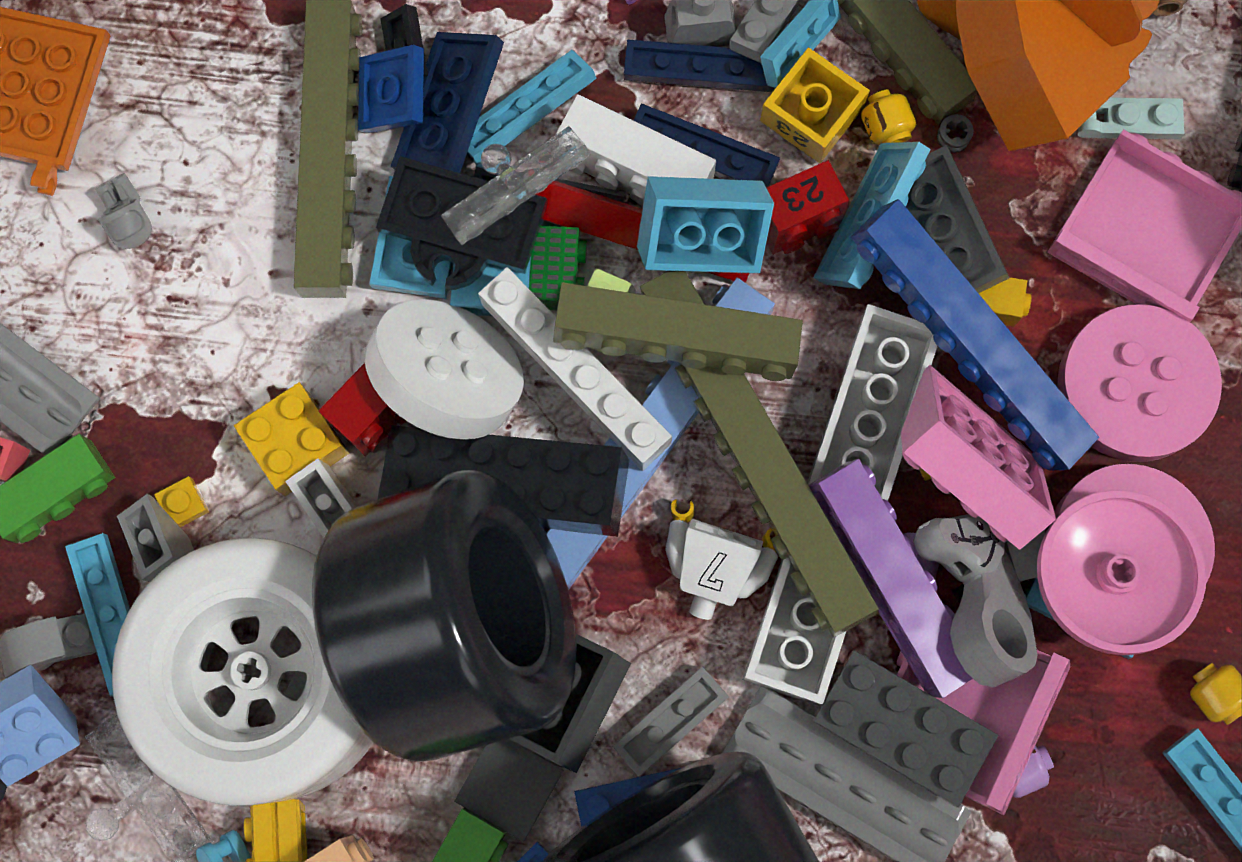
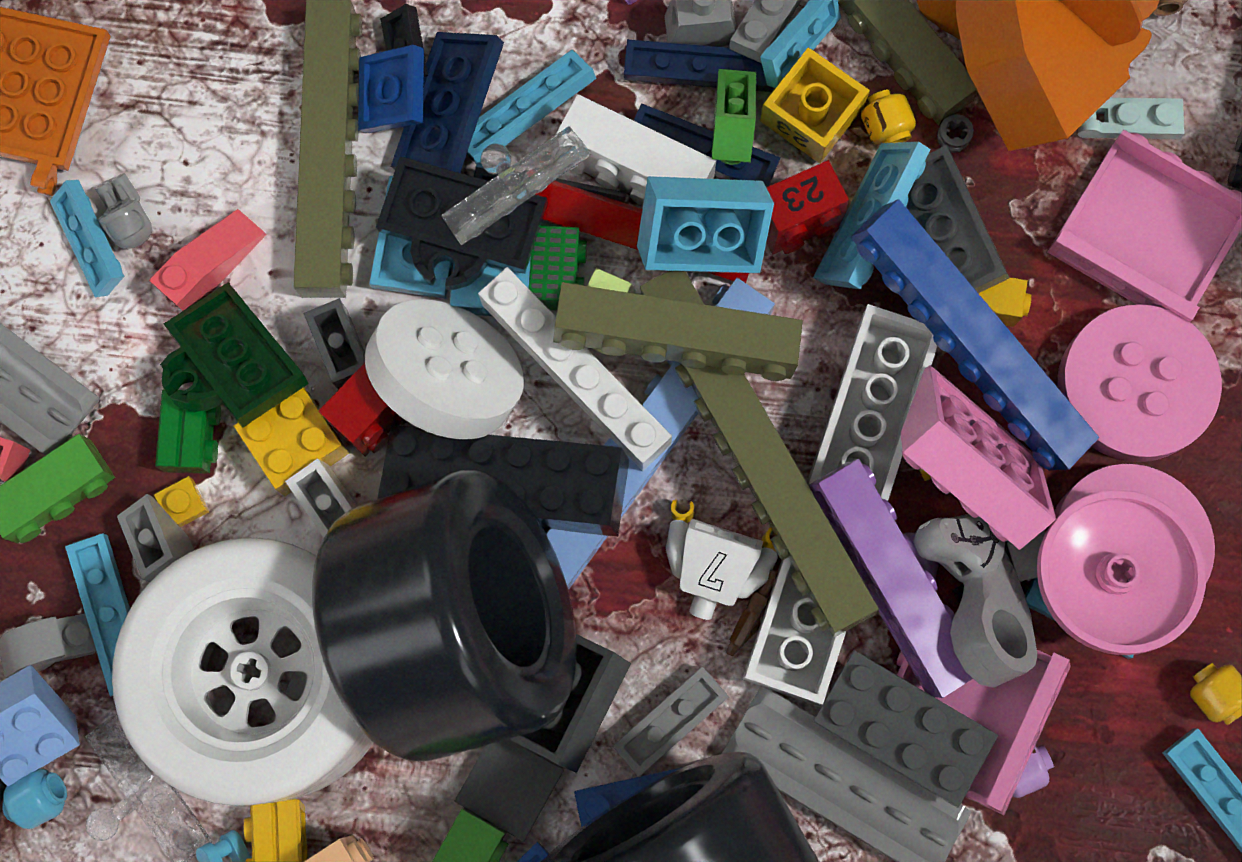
(34, 799): none -> medium azure head
(87, 238): none -> medium azure plate
(186, 438): none -> green brick
(207, 260): none -> coral slope
(227, 359): none -> dark green plate
(336, 340): none -> dark grey brick
(734, 116): none -> bright green brick
(750, 618): none -> reddish brown hand

